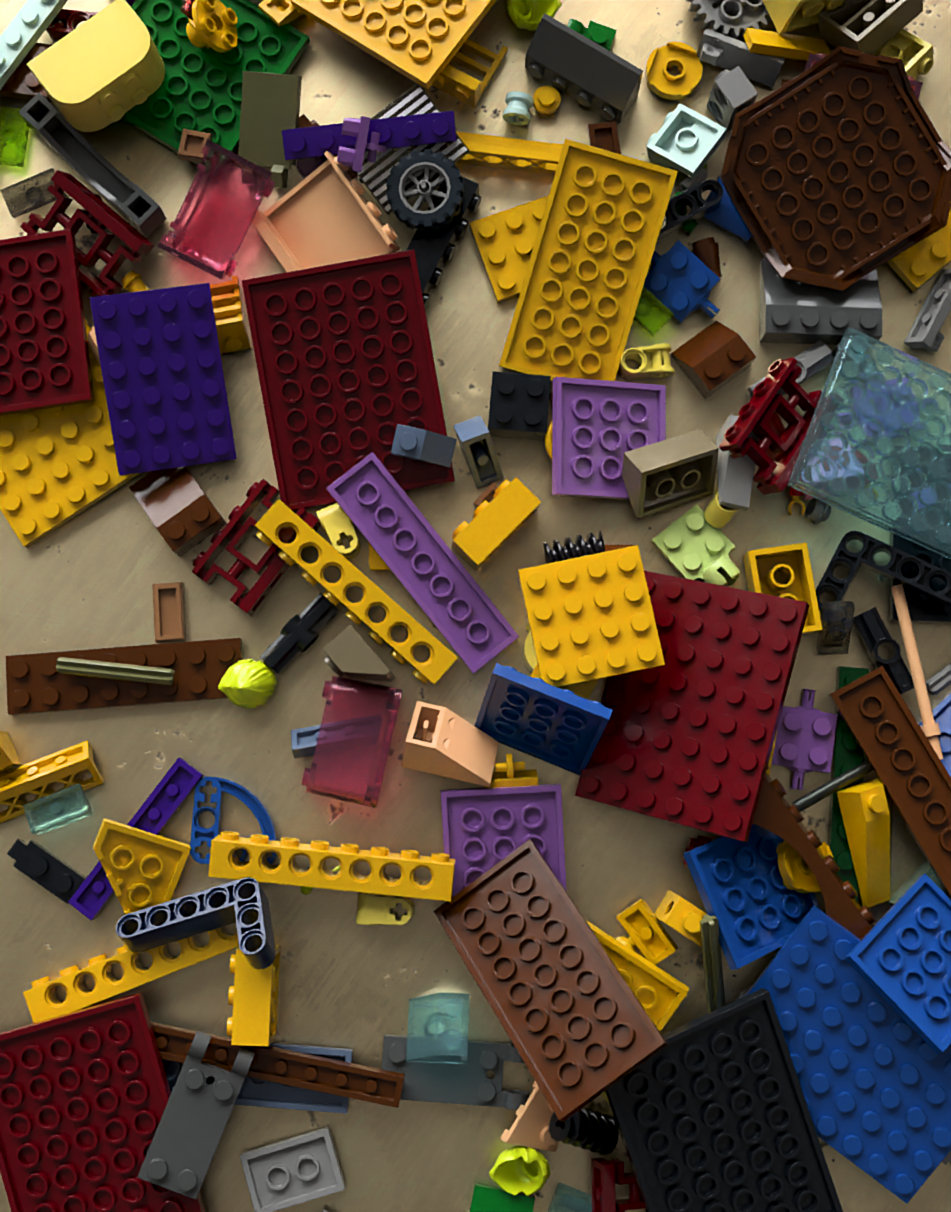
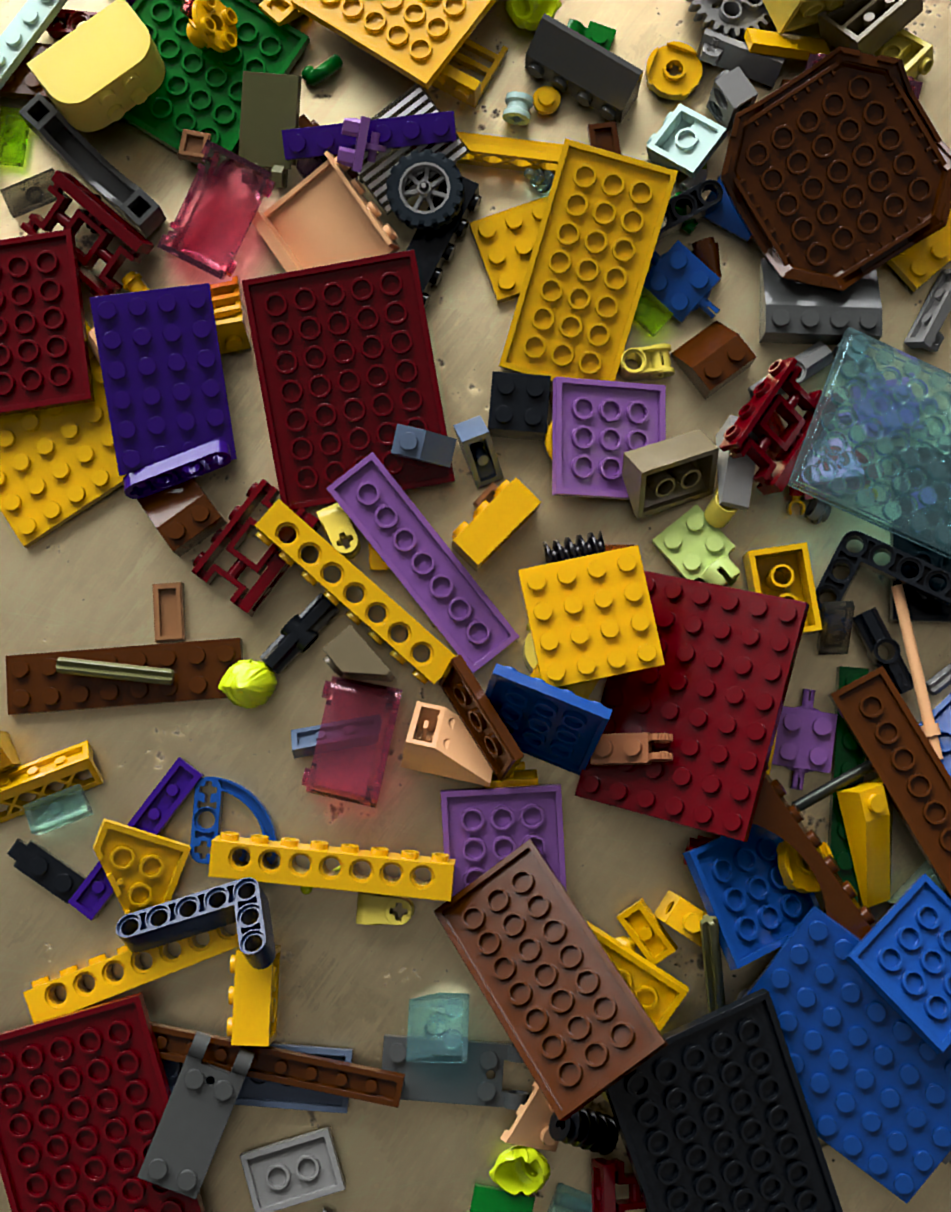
(147, 479): none -> dark purple beam
(323, 71): none -> green arm
(480, 718): none -> reddish brown tile
(540, 179): none -> clear light blue hair
(630, 749): none -> nougat hinge

